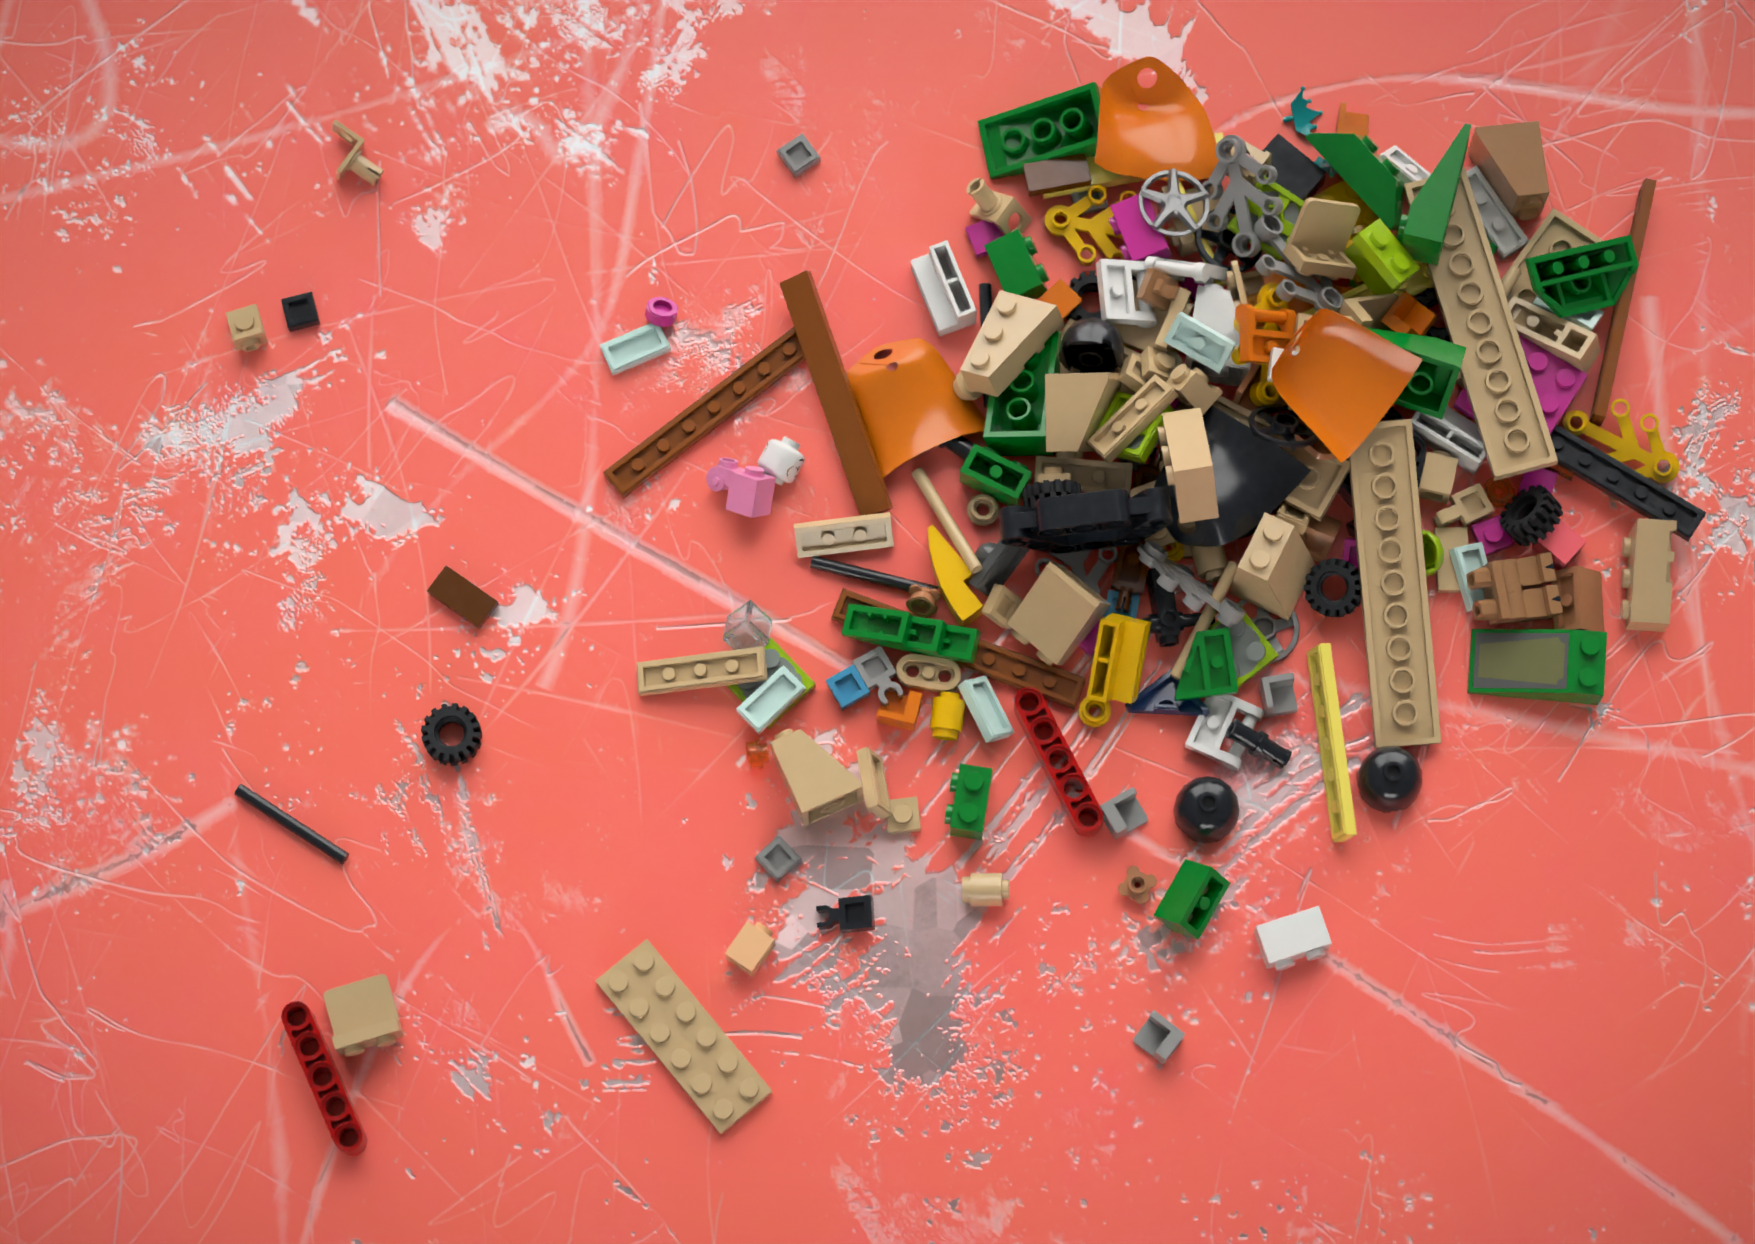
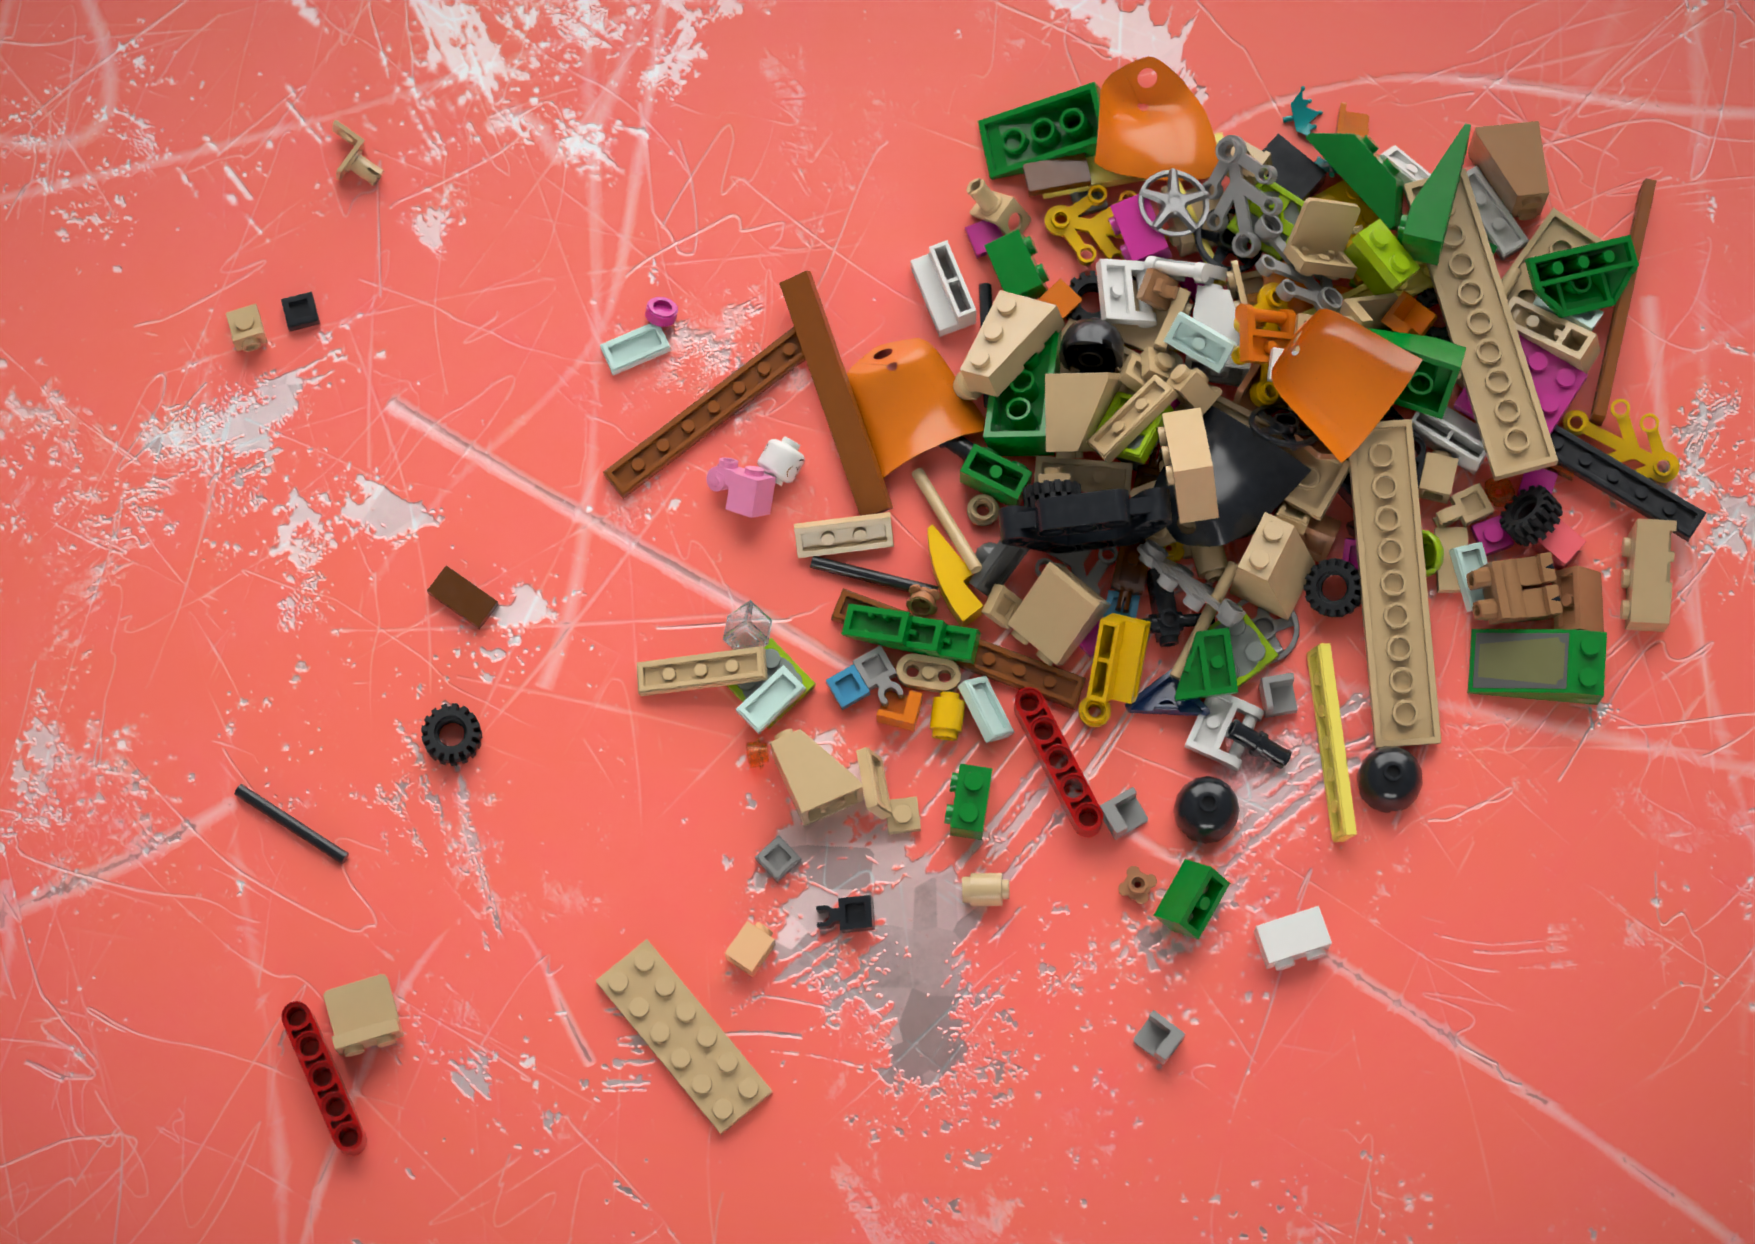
(798, 155): light grey tile -> none

